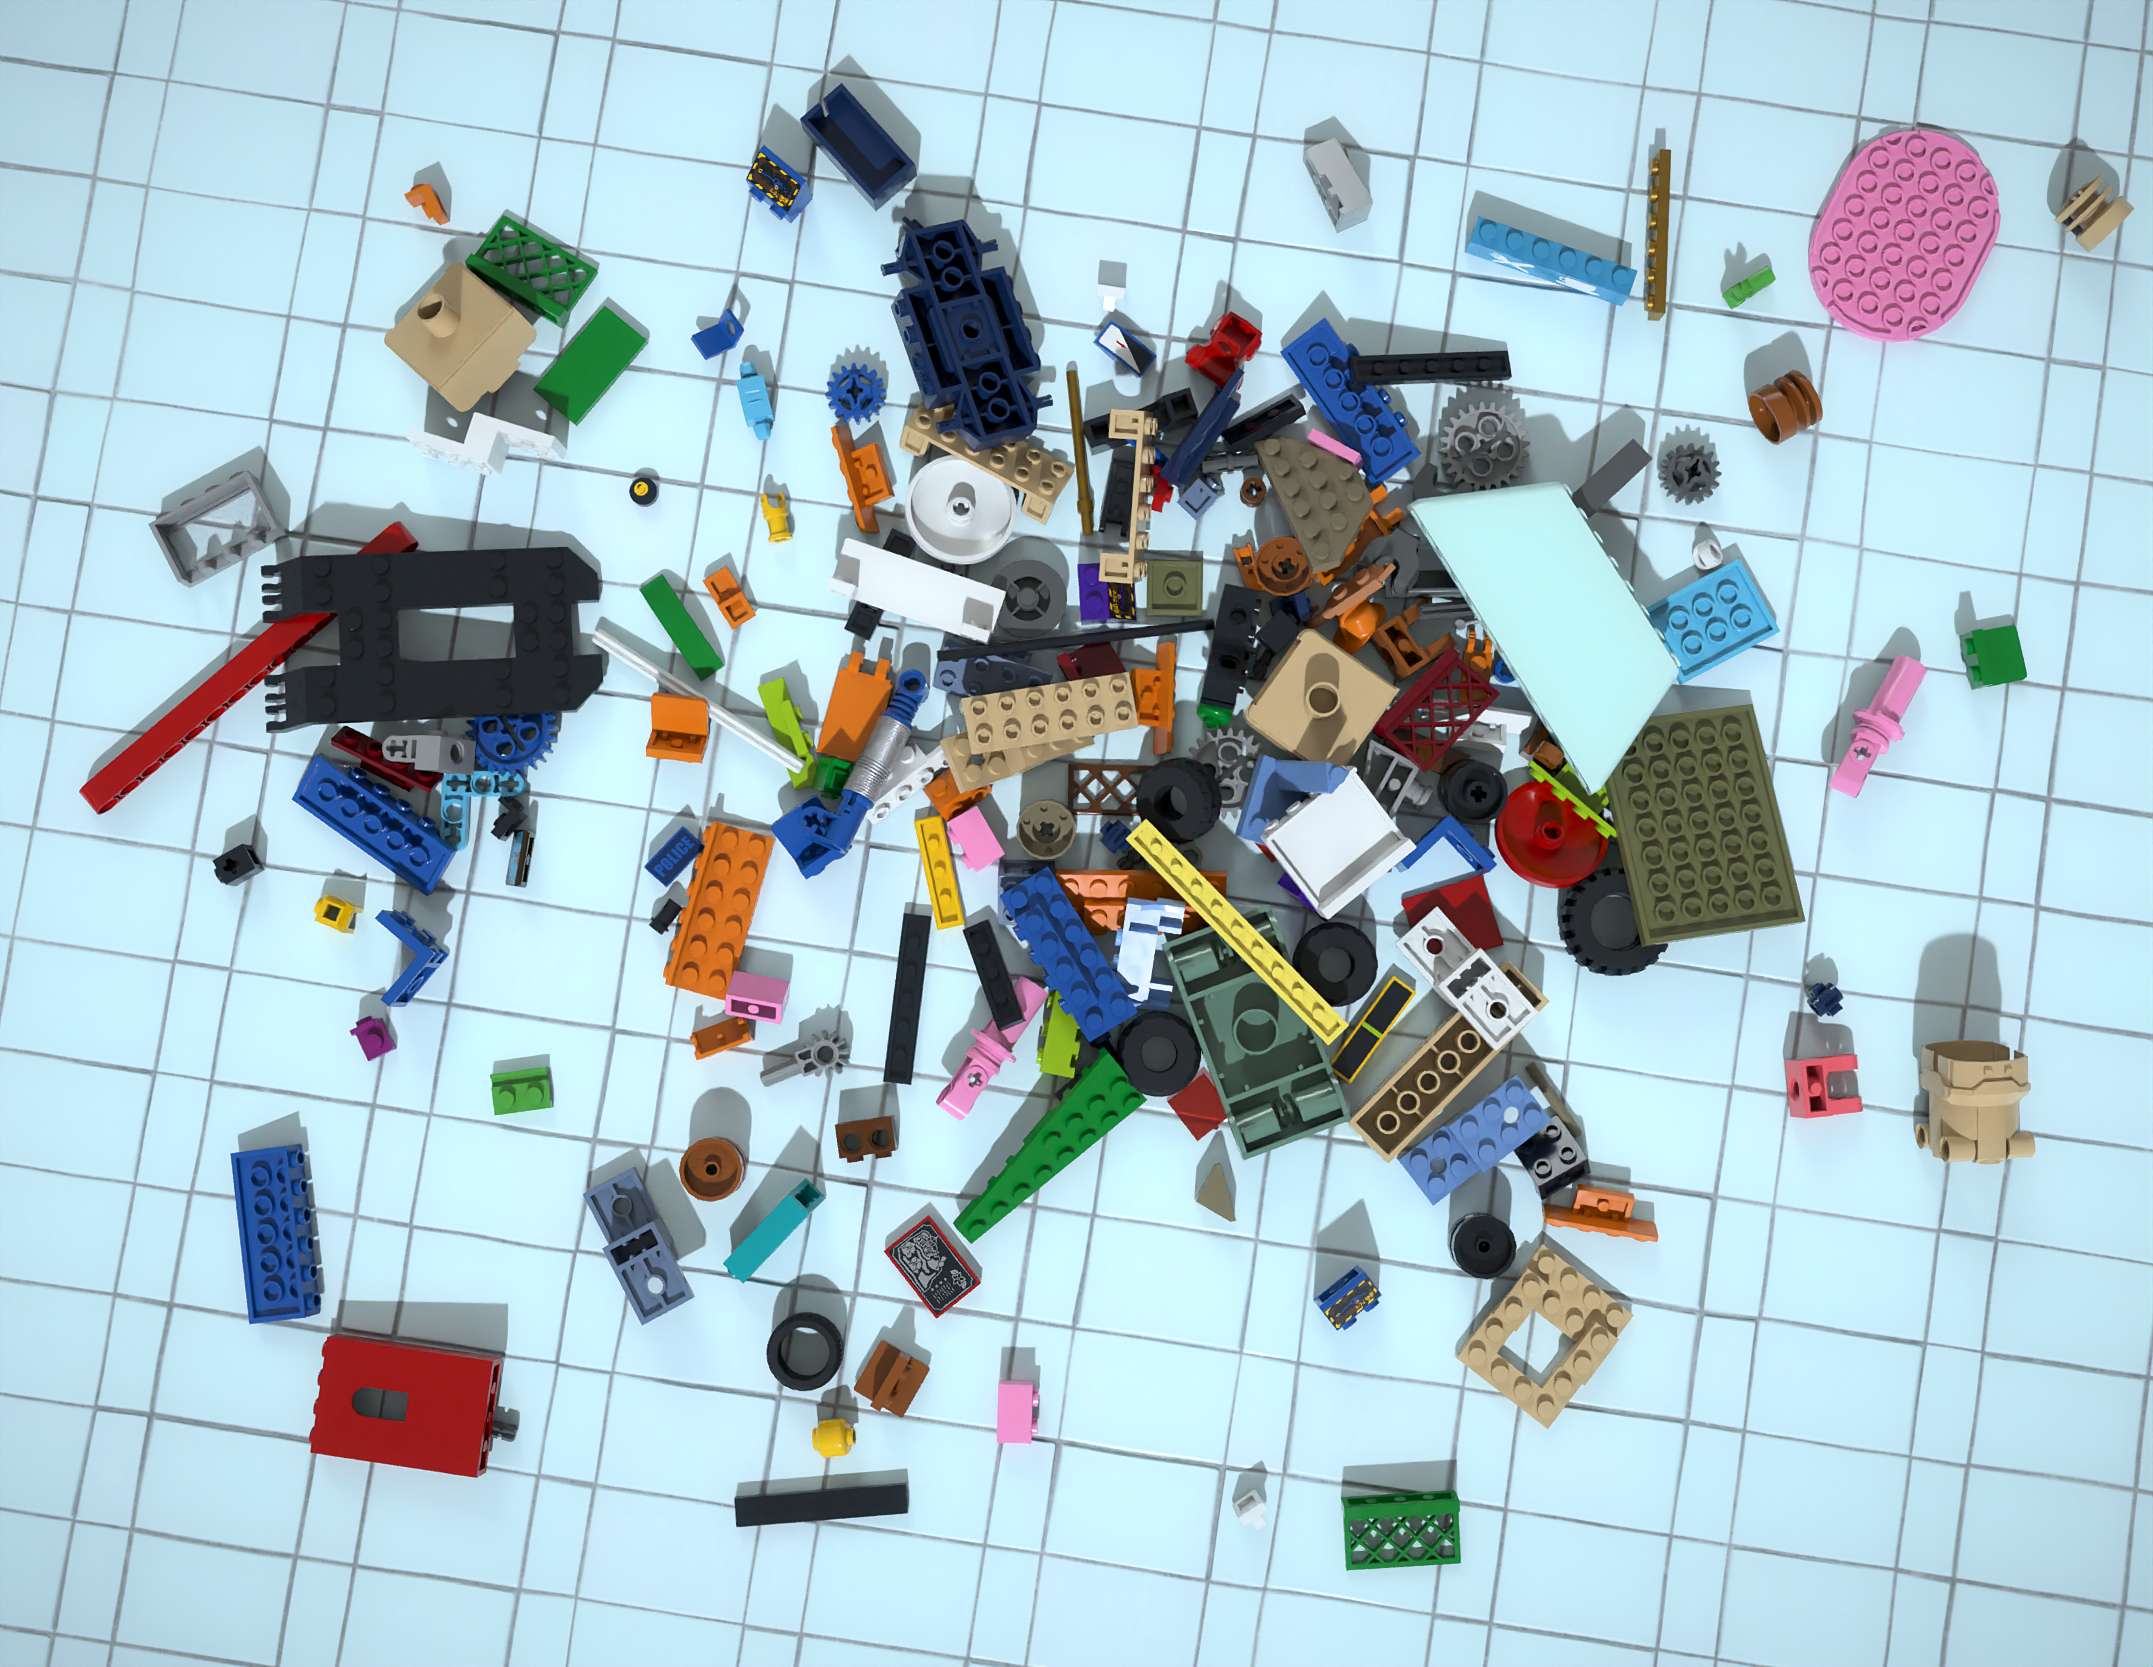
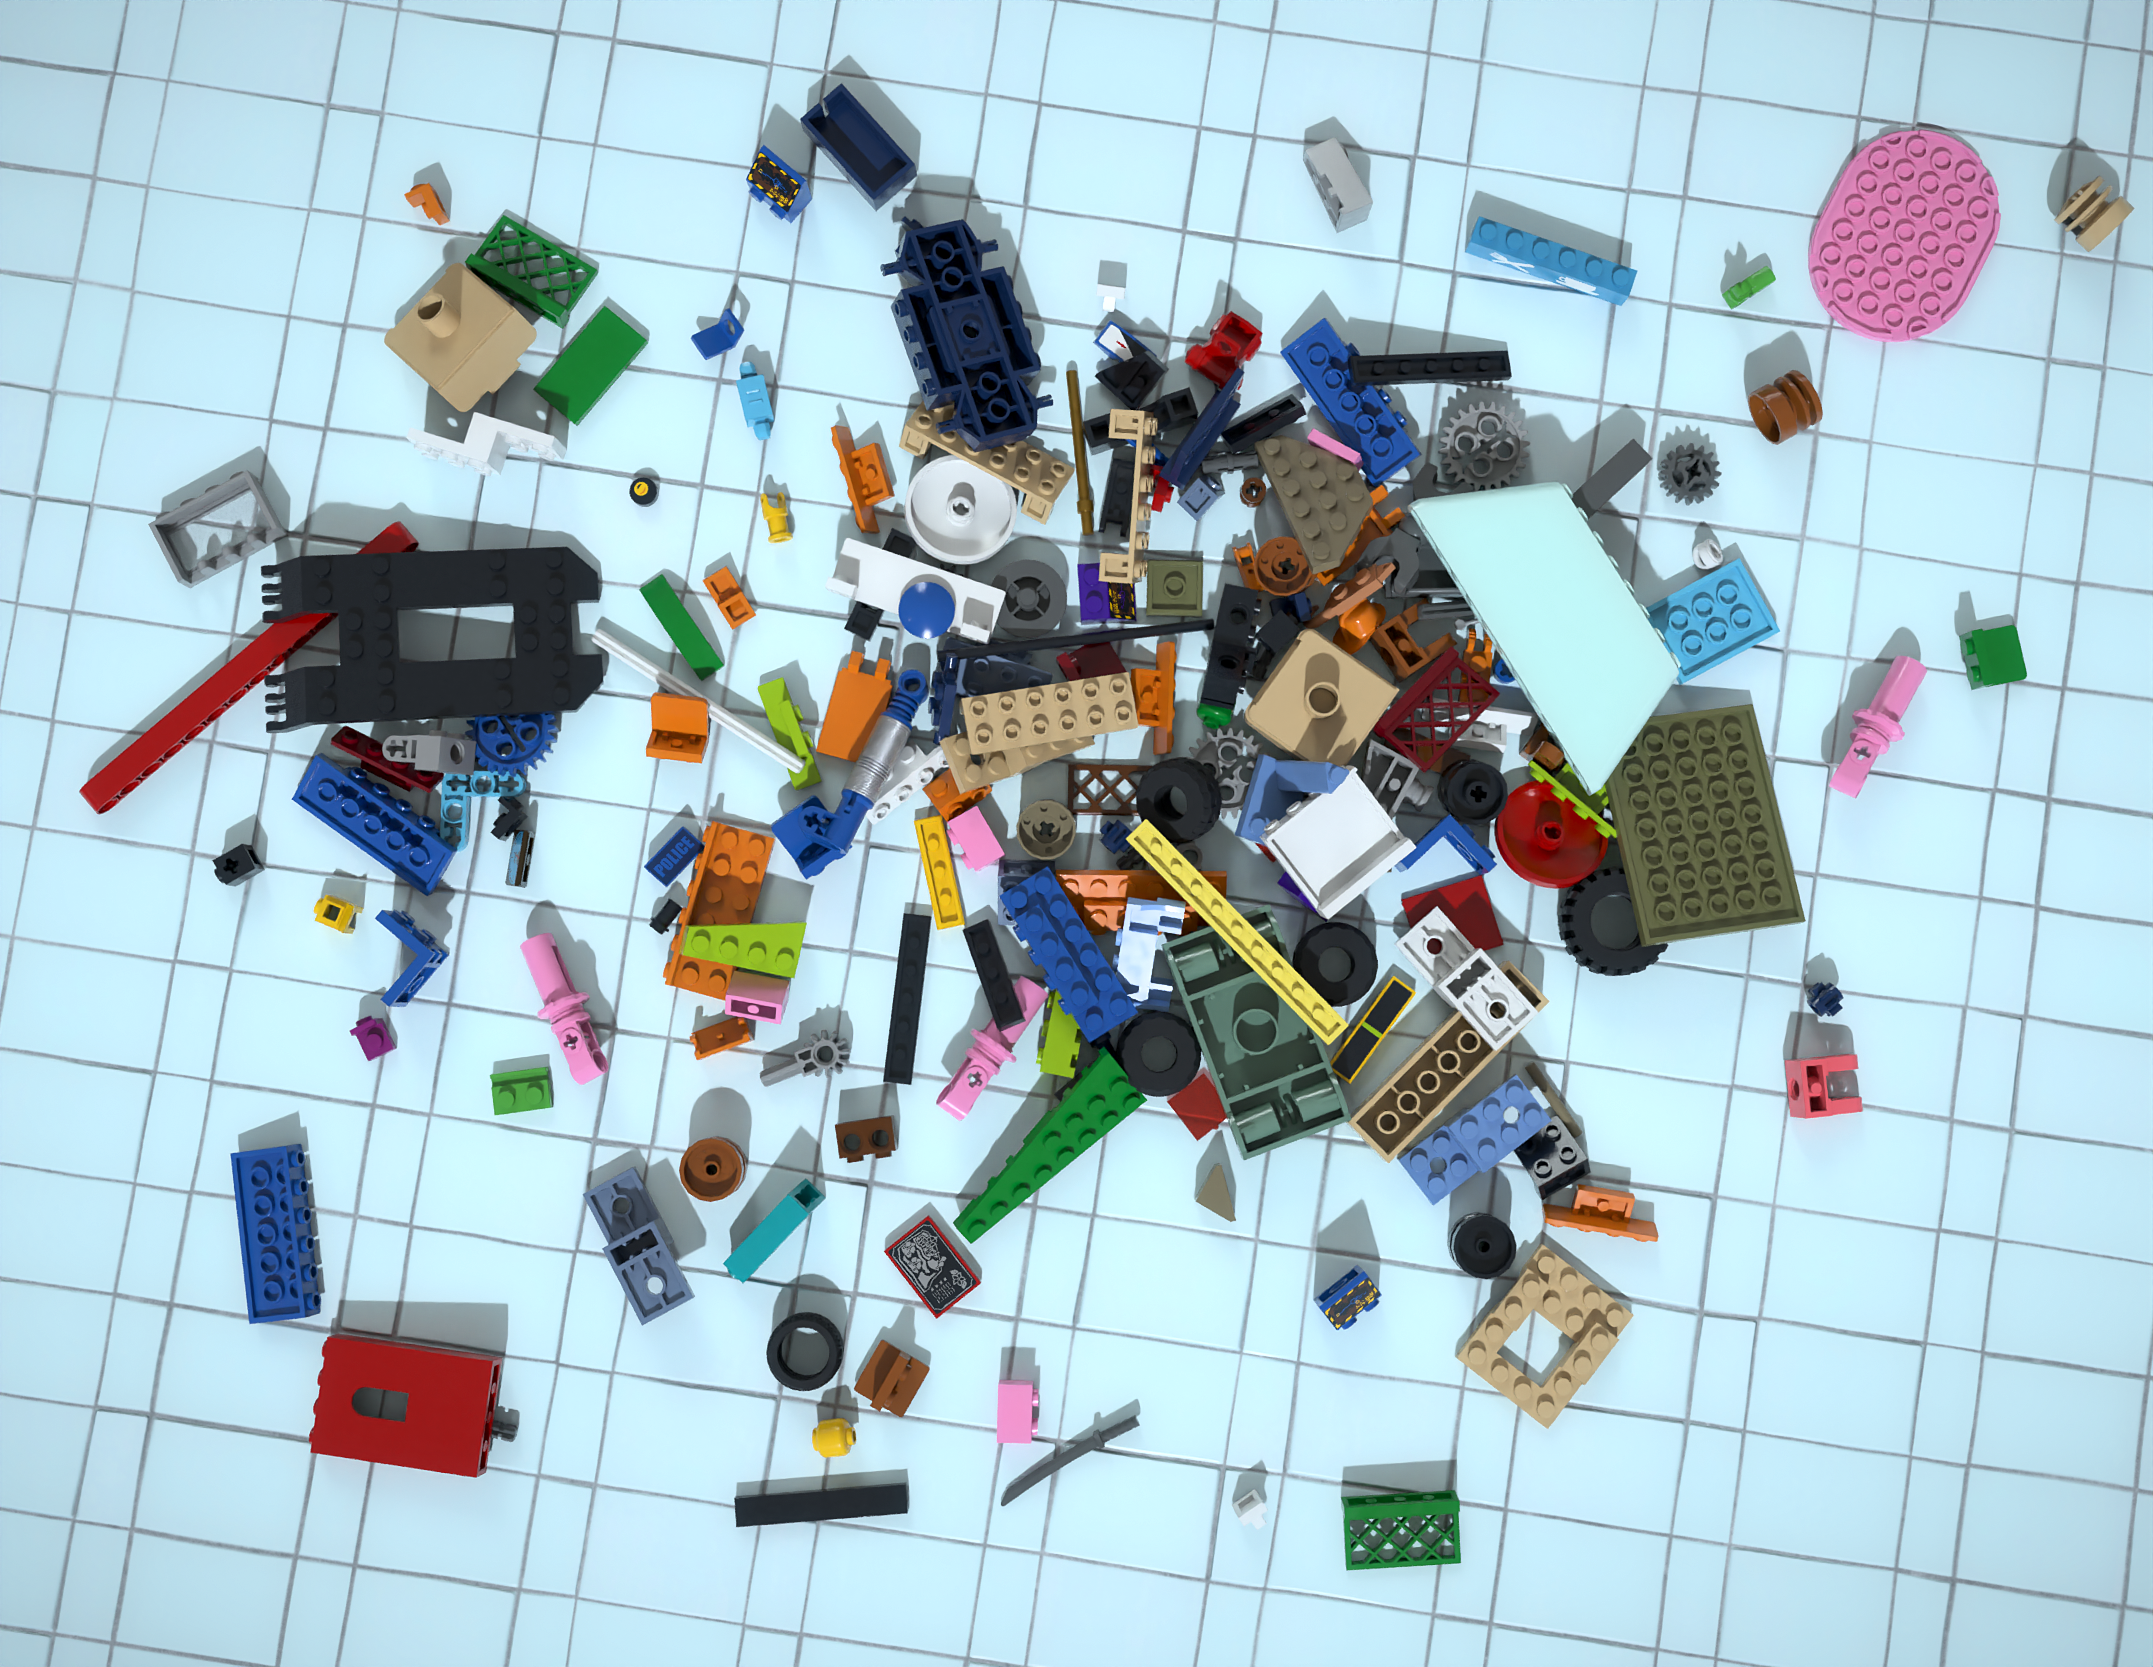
(564, 1008): none -> bright pink piece
(754, 946): none -> lime wedge
(831, 777): green window -> none
(845, 393): blue gear -> none
(926, 610): none -> blue dish
(942, 703): none -> dark blue plate
(1097, 1440): none -> dark grey sword
(1133, 378): none -> black wing
(1658, 245): pearl gold plate -> none
(1974, 1102): tan piece -> none

